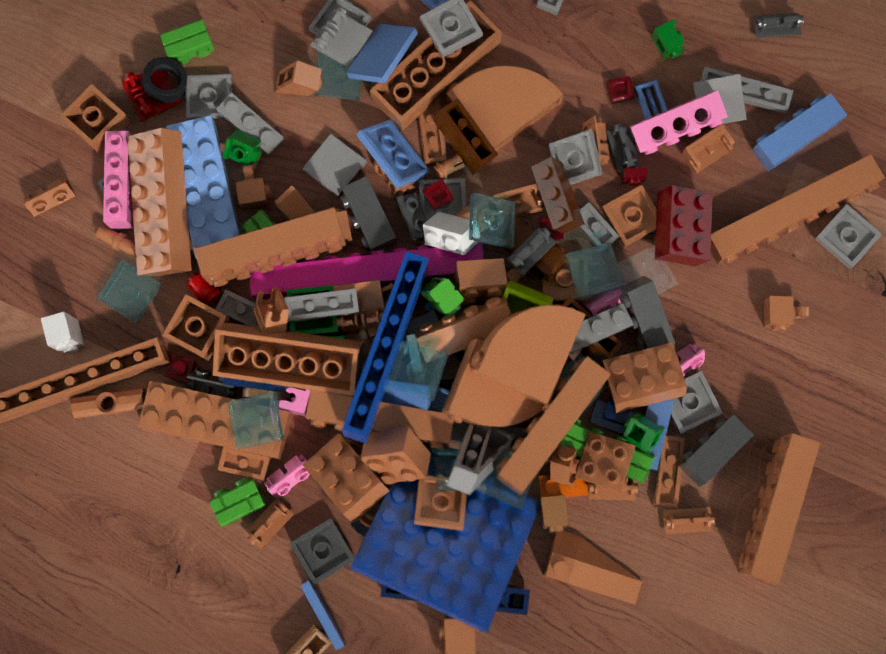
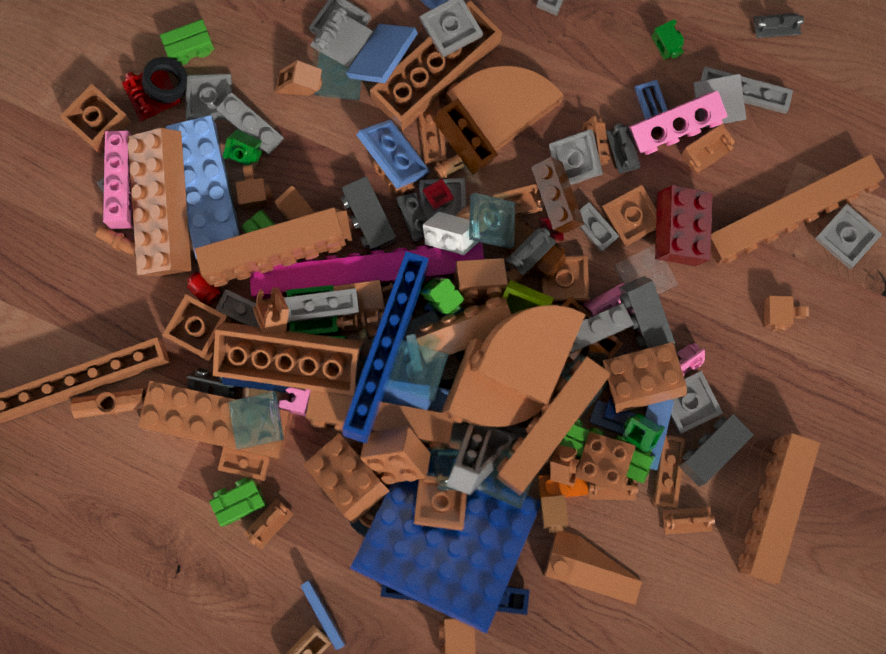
(41, 200): nougat hinge -> none
(62, 332): white brick -> none
(128, 291): clear light blue tile -> none
(179, 368): dark red plate -> none
(280, 484): bright pink hinge -> none
(322, 551): dark grey plate -> none
(334, 165): light grey tile -> none
(594, 270): clear light blue tile -> none
(620, 90): dark red tile -> none
(634, 176): dark red plate -> none
(799, 132): medium blue brick -> none

